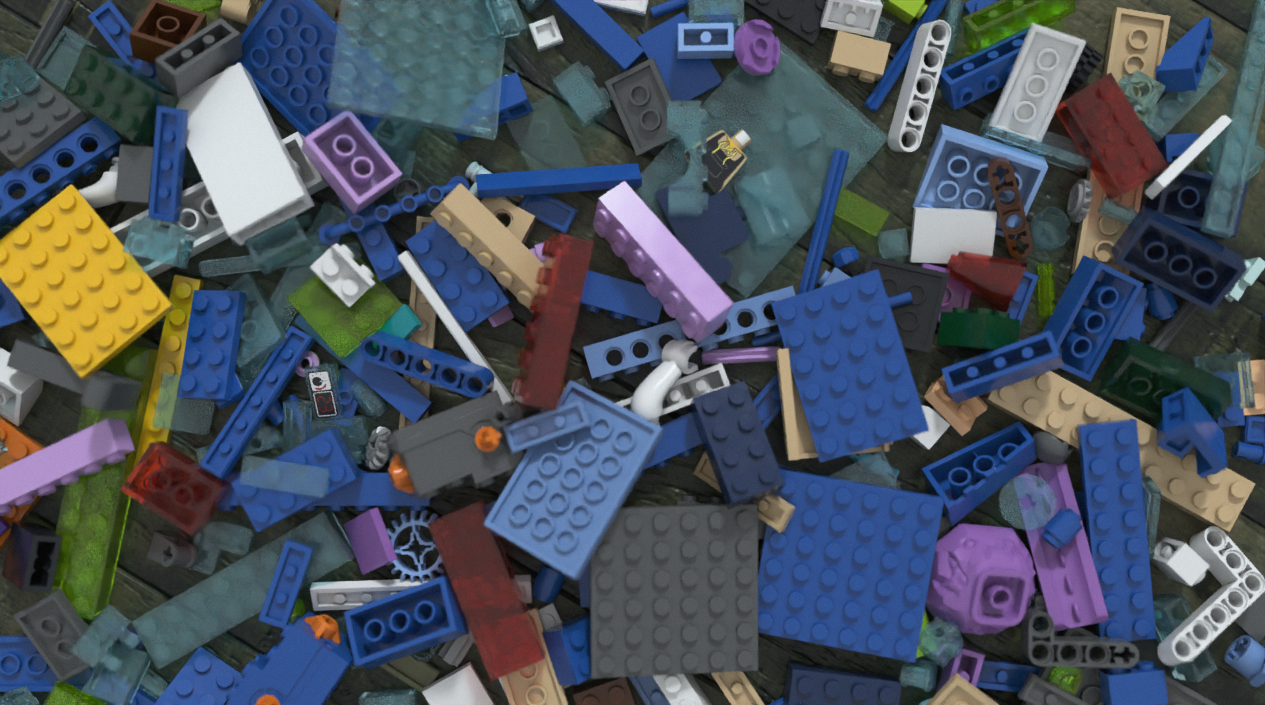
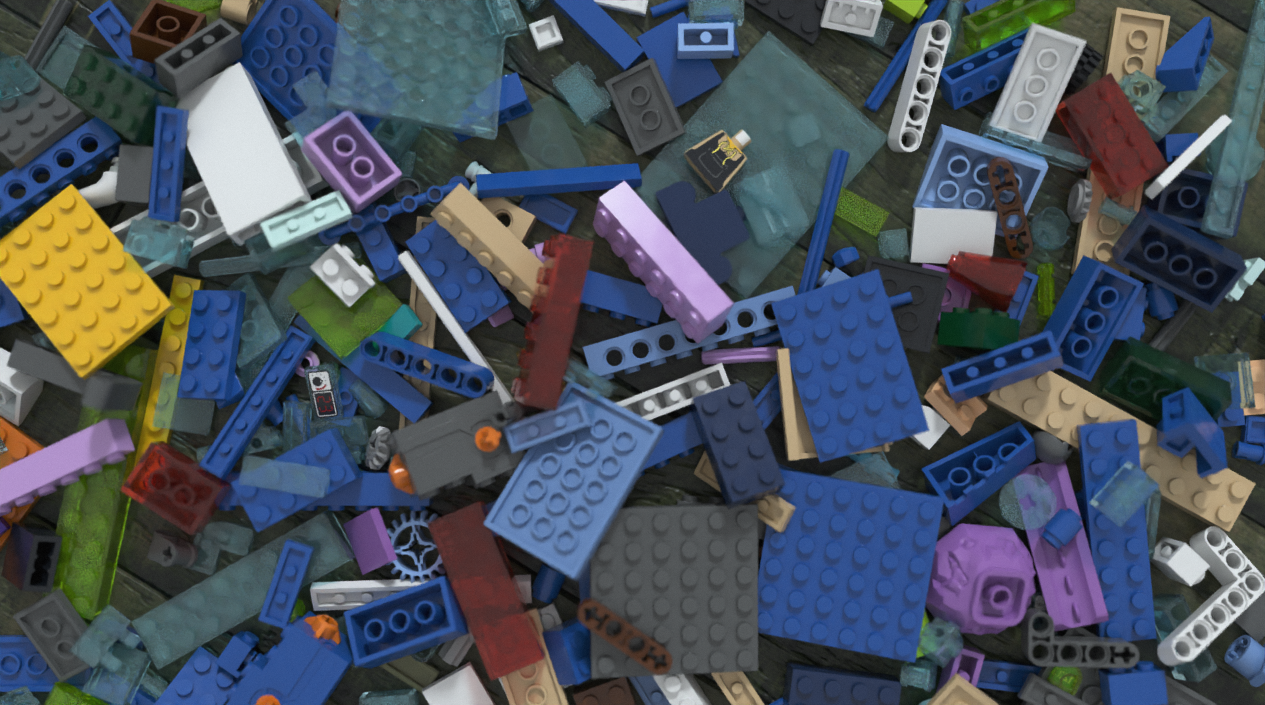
(238, 653): none -> blue brick
(306, 220): none -> light aqua plate
(314, 96): none -> clear light blue plate
(598, 385): none -> clear light blue plate
(623, 638): none -> reddish brown beam
(650, 394): white piece -> none
(685, 124): clear light blue arch -> none
(756, 47): medium lavender tile -> none
(858, 56): tan brick -> none
(1124, 494): none -> clear light blue brick

